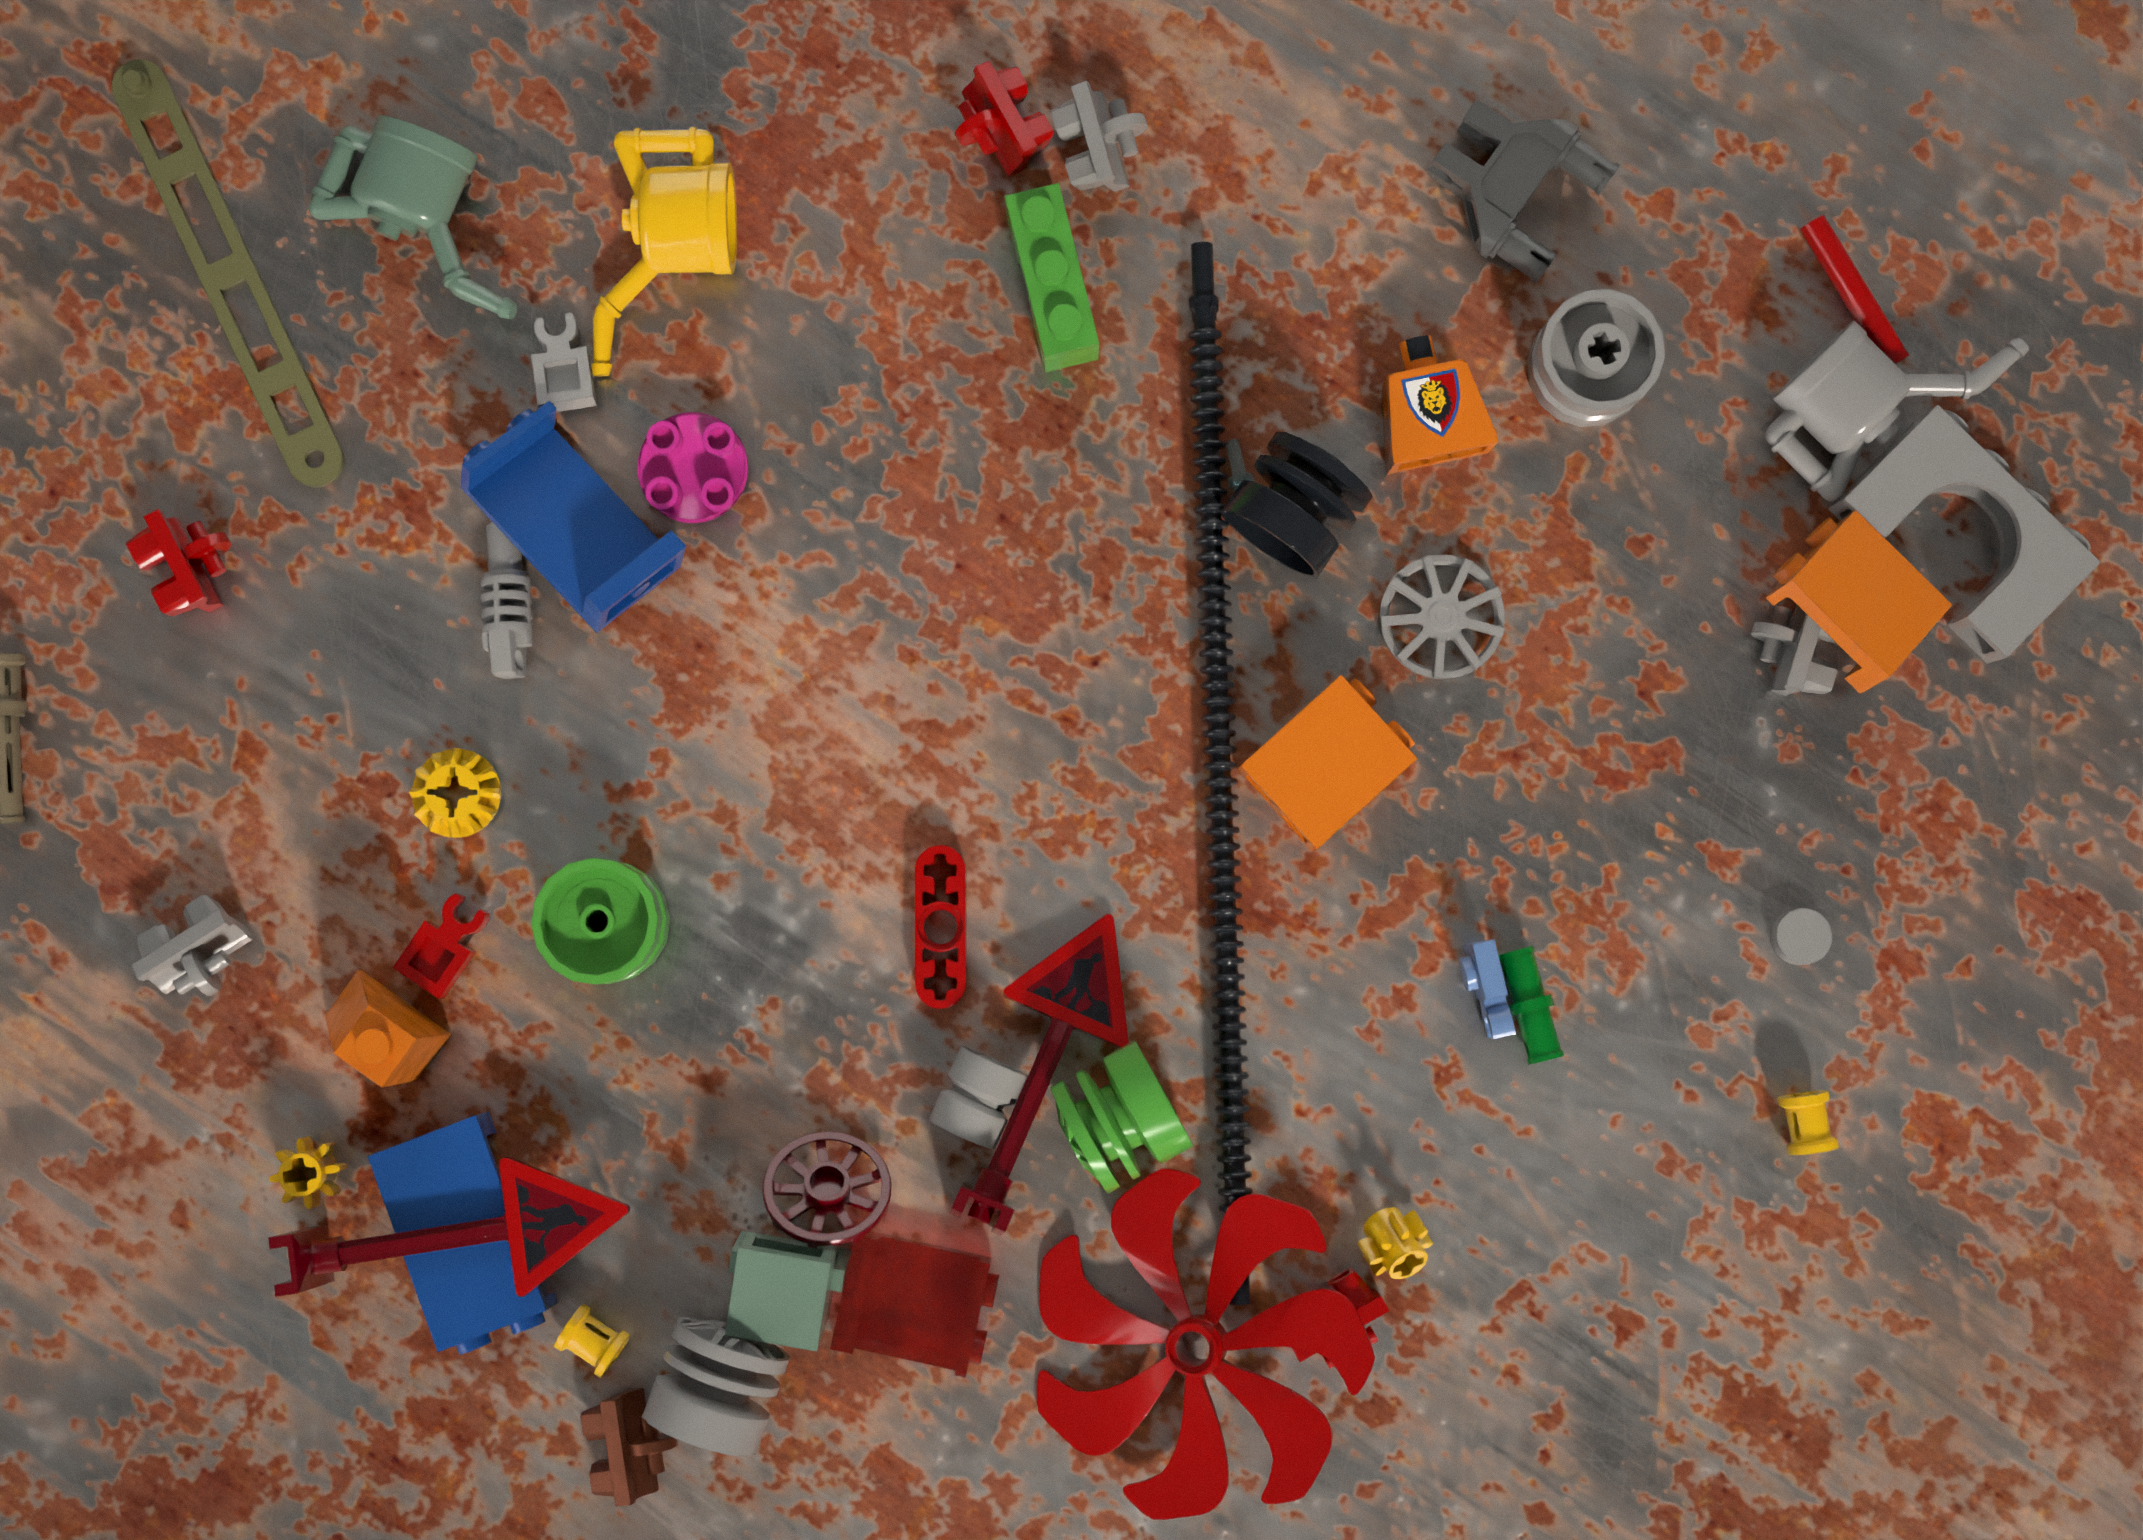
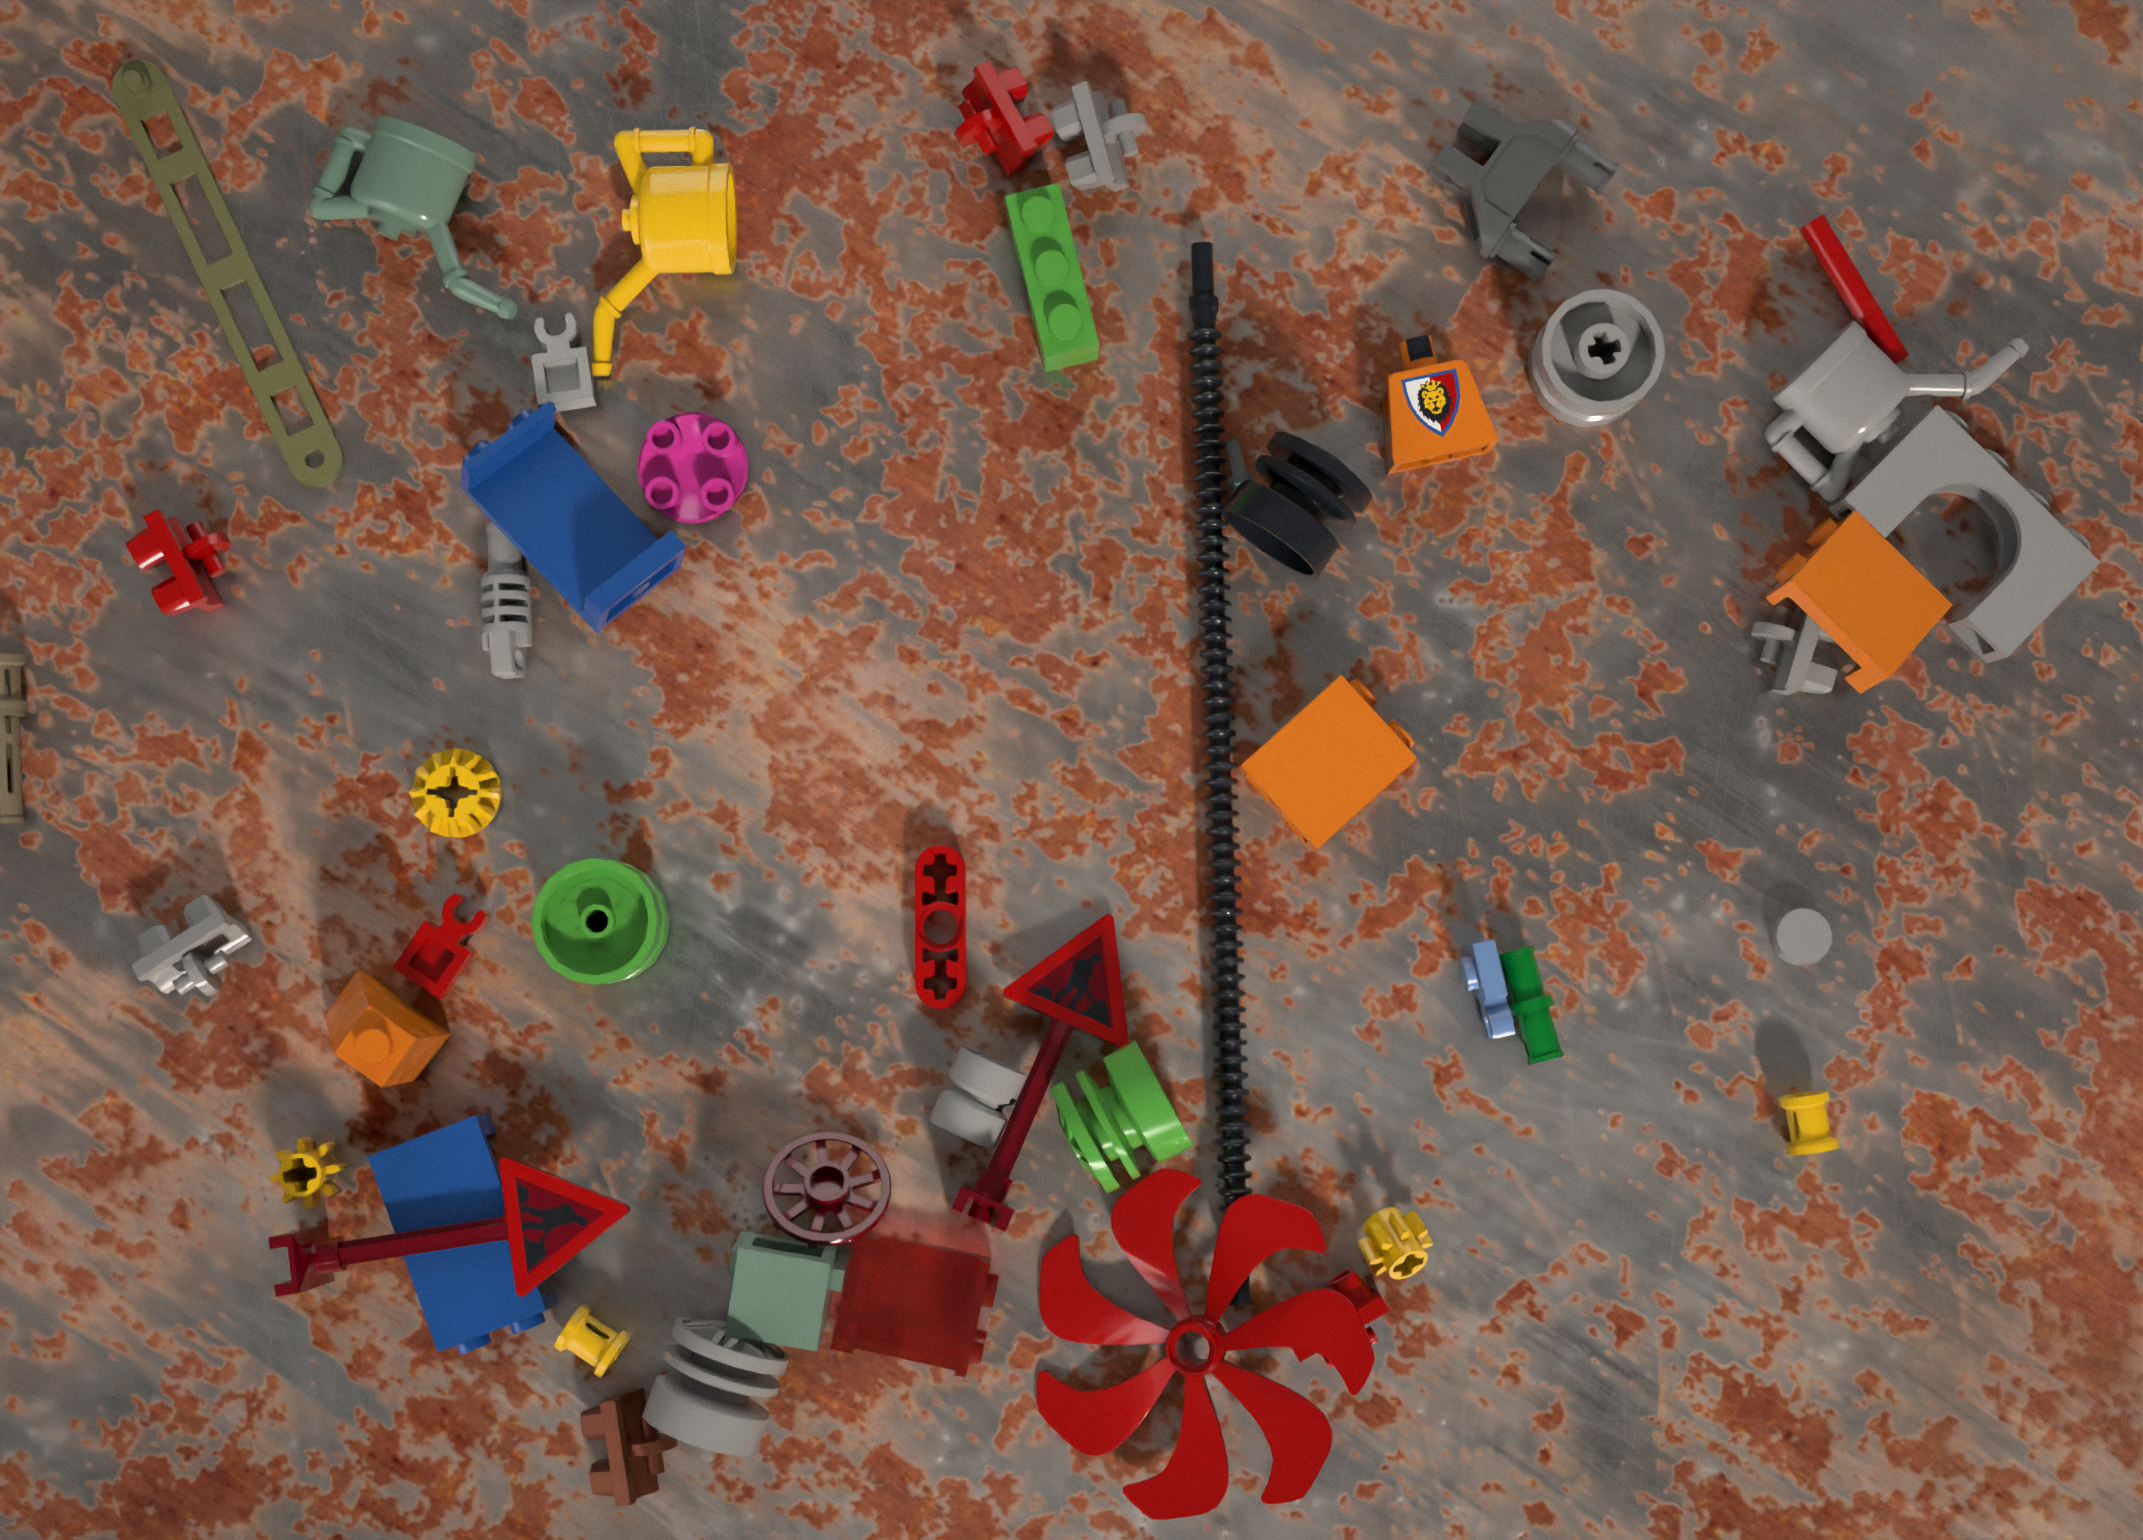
(1442, 616): light grey wheel -> none

